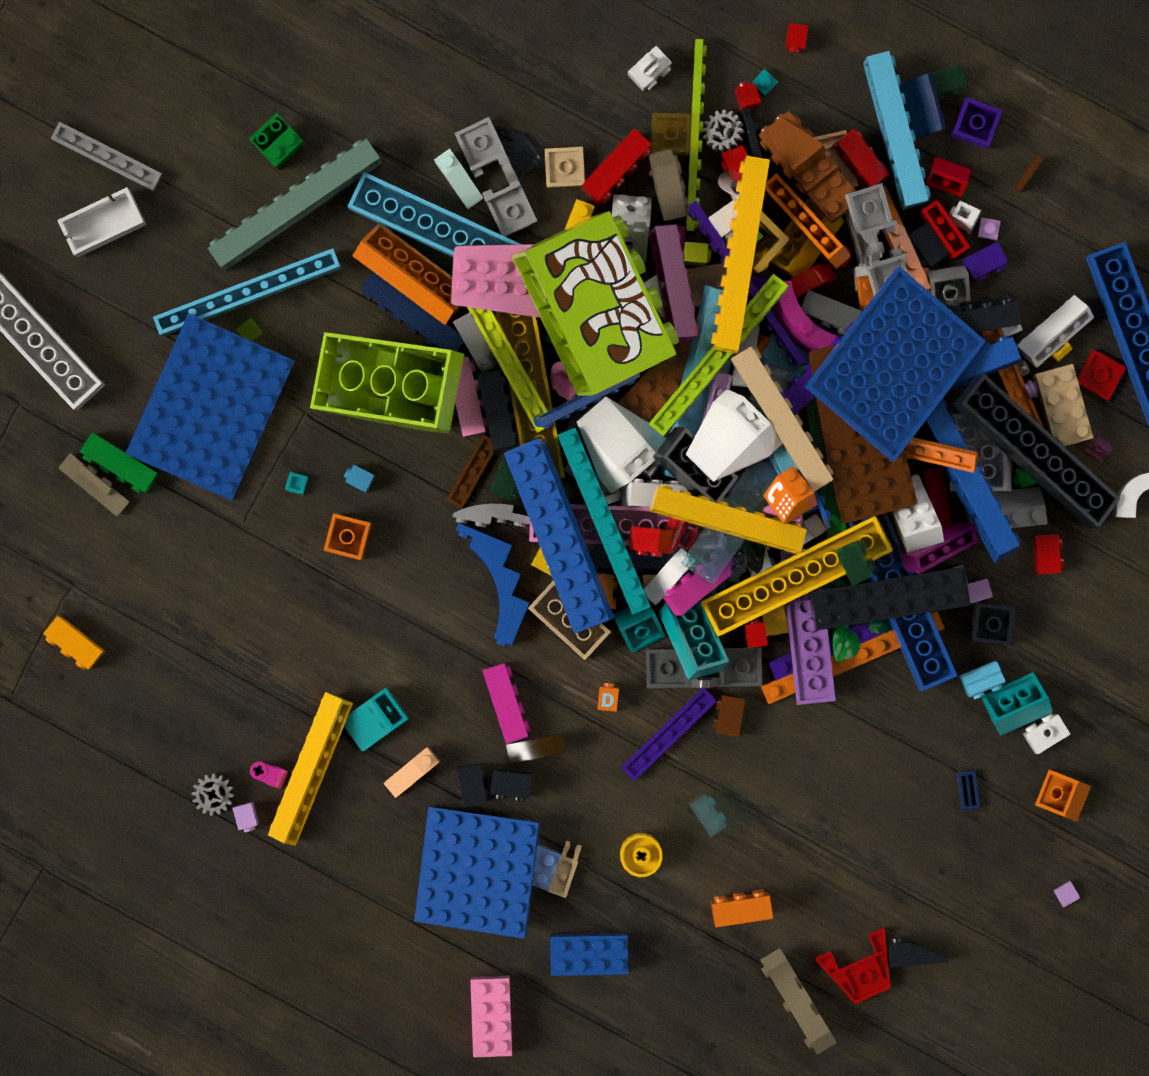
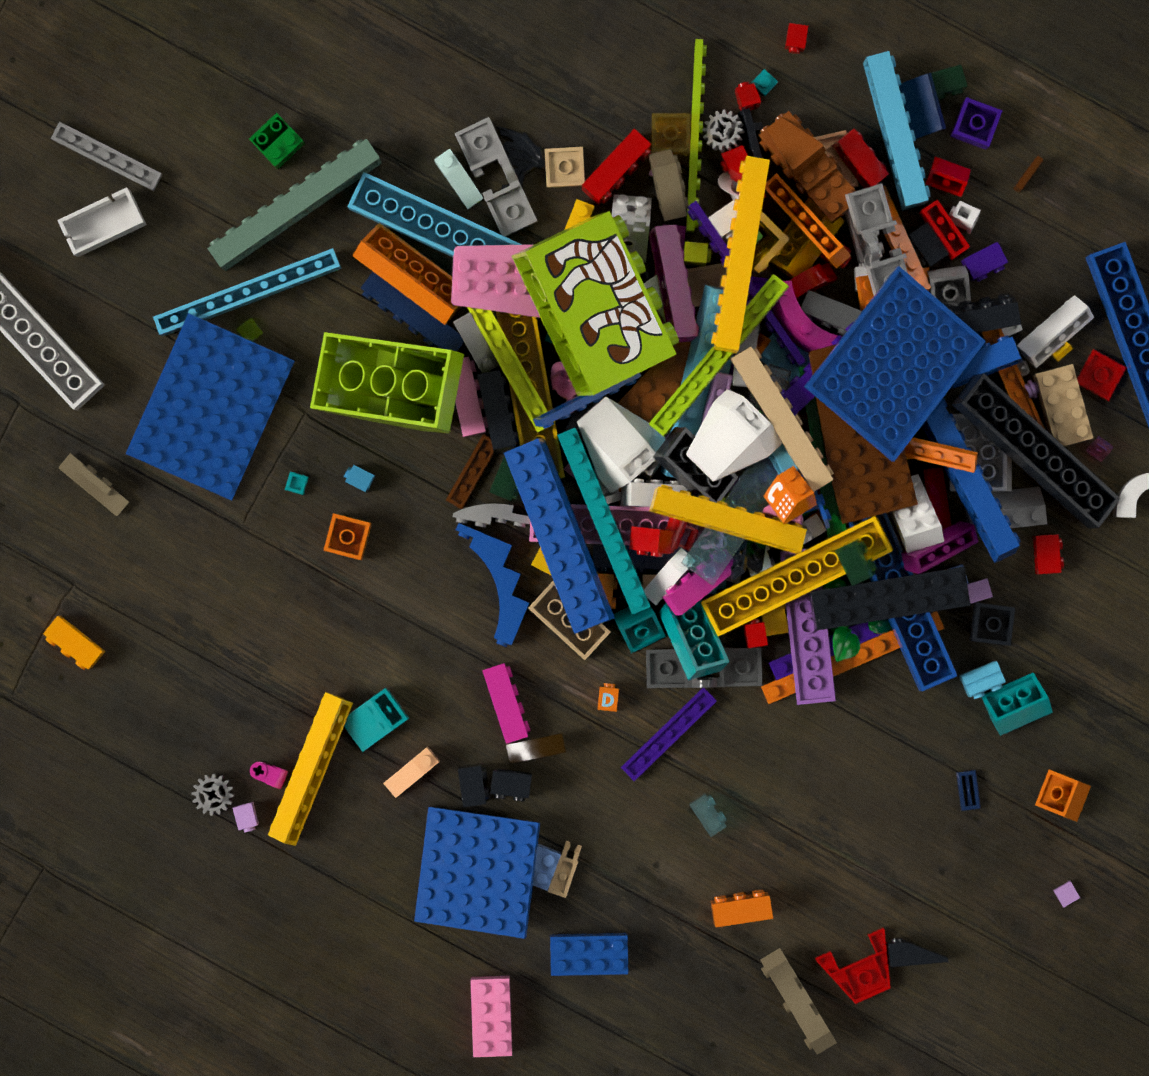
(118, 462): green brick -> none
(641, 866): yellow wheel -> none
(649, 69): white brick -> none
(729, 715): reddish brown brick -> none
(988, 229): lavender plate -> none
(1022, 479): green brick -> none
(1046, 733): white brick -> none

